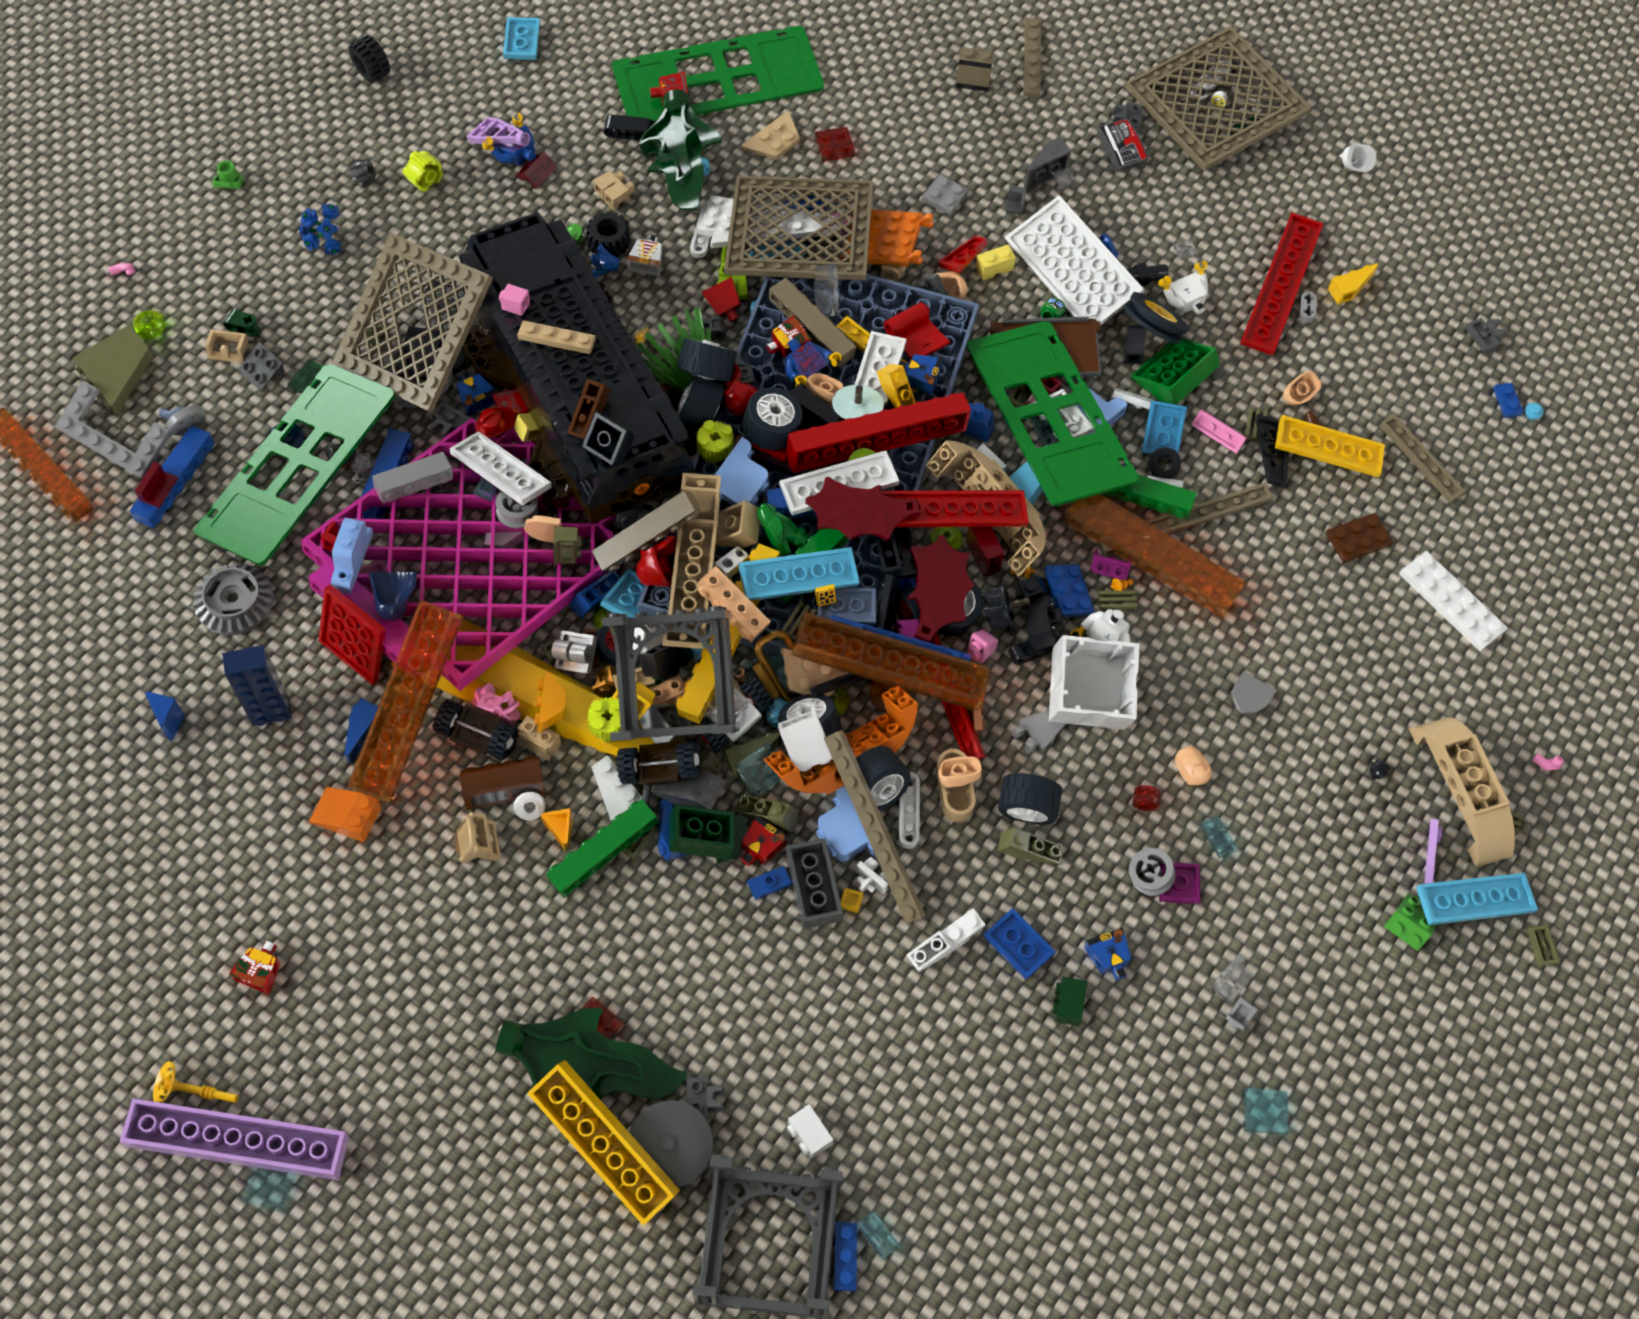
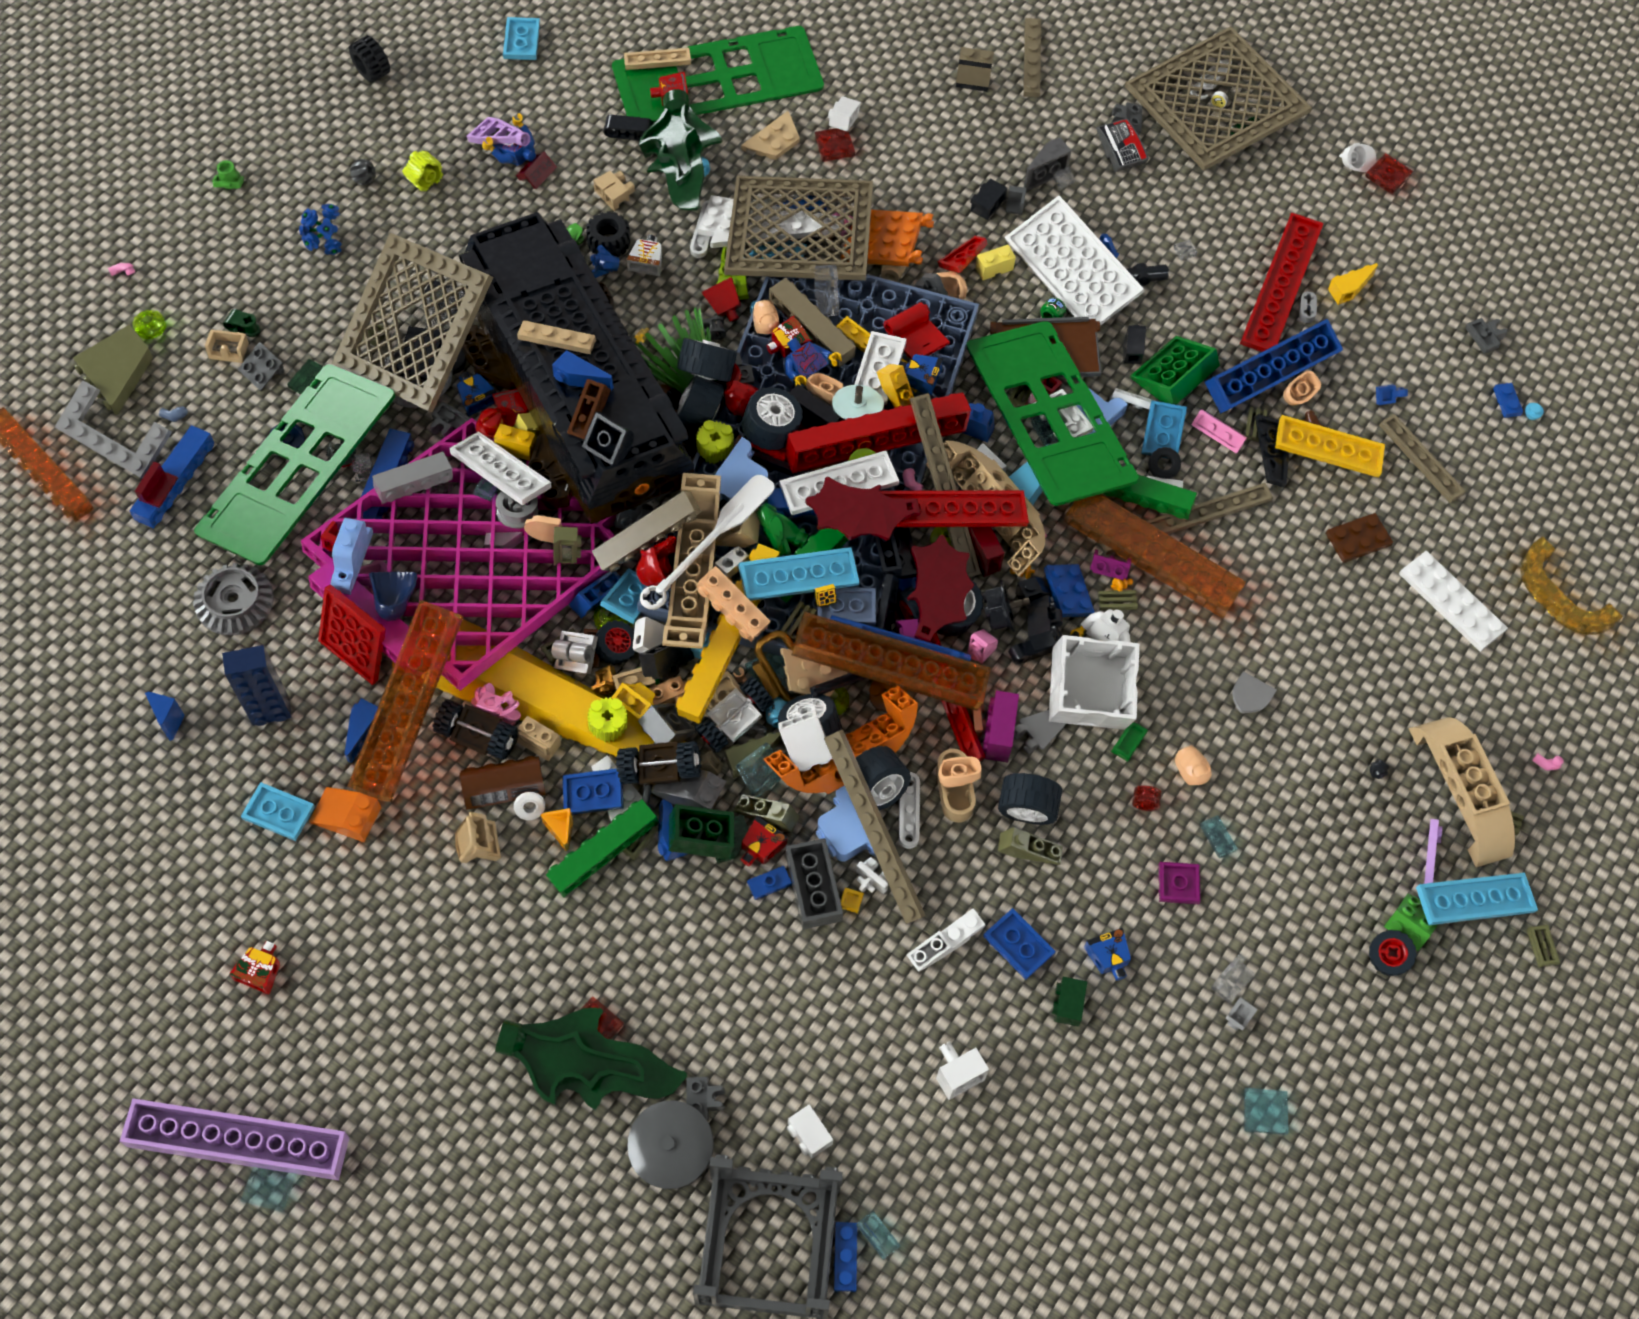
(165, 1082): yellow dish -> none
(184, 418): light grey wheel -> none
(278, 811): none -> medium azure plate
(514, 299): bright pink brick -> none
(516, 441): none -> yellow brick
(550, 703): light orange slope -> none
(575, 371): none -> blue slope
(592, 791): none -> blue plate
(603, 1142): yellow brick -> none
(622, 633): dark grey arch -> none
(657, 58): none -> tan plate
(731, 515): none -> white piece
(765, 317): none -> light nougat piece
(844, 113): none -> white brick
(909, 480): none -> bright pink arm
(941, 472): none -> dark tan plate
(945, 194): light grey plate -> none
(960, 1072): none -> white brick
(988, 199): none -> black brick
(1000, 726): none -> magenta brick
(1129, 741): none -> green tile
(1155, 882): light grey wheel -> none
(1156, 317): black wheel -> none
(1187, 292): white torso -> none
(1273, 366): none -> blue brick
(1388, 173): none -> clear red plate
(1388, 393): none -> blue plate
(1392, 953): none -> black wheel
(1556, 601): none -> clear yellow arch

